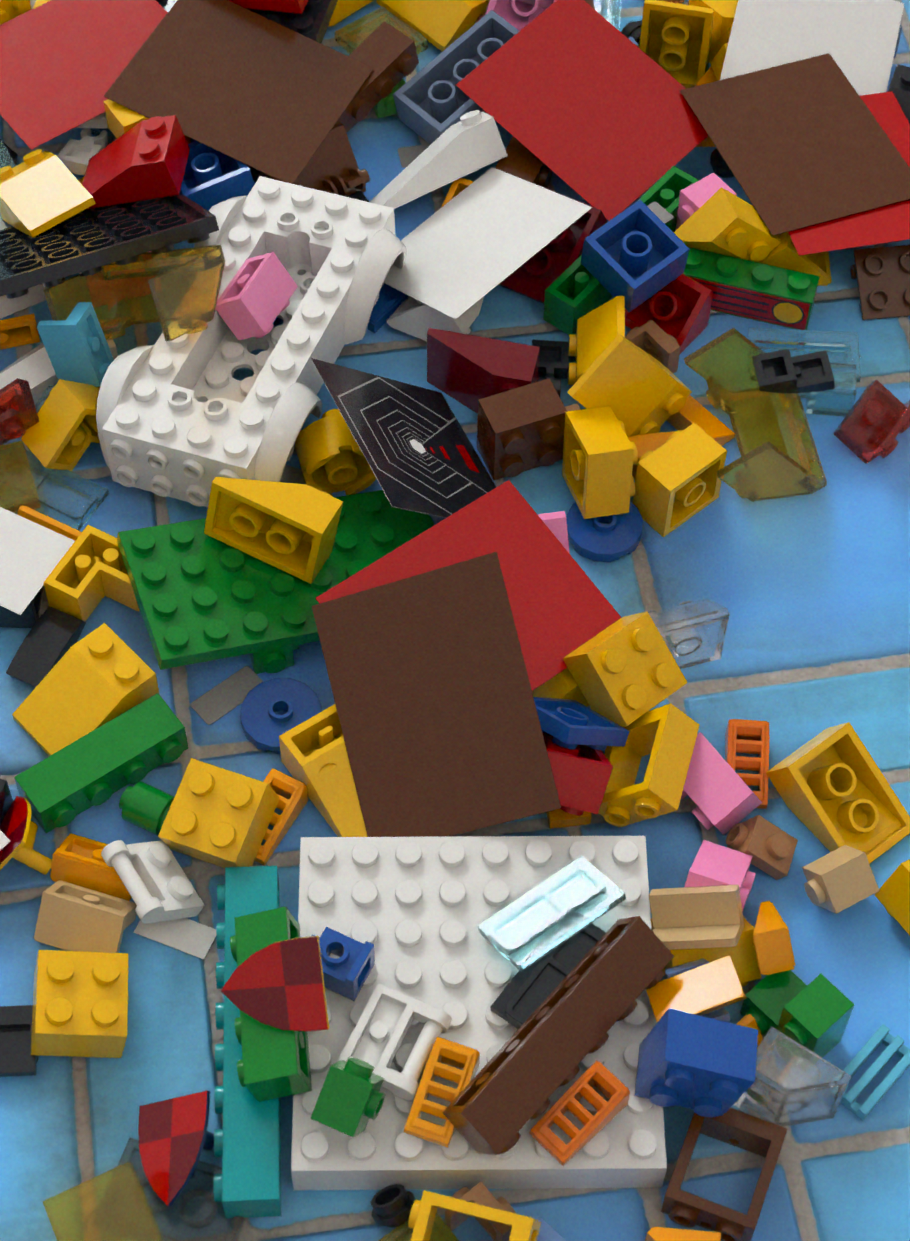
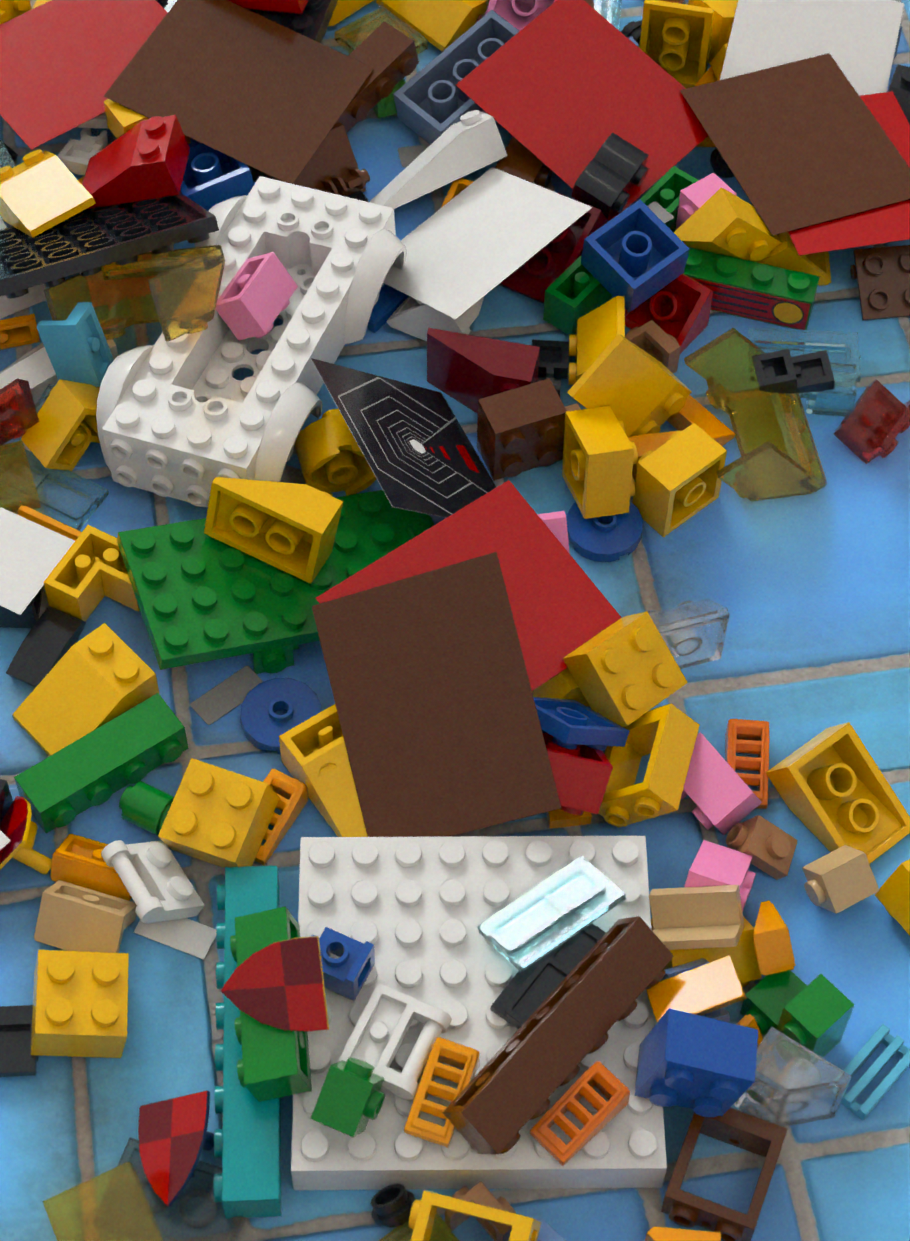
(611, 175): none -> black brick

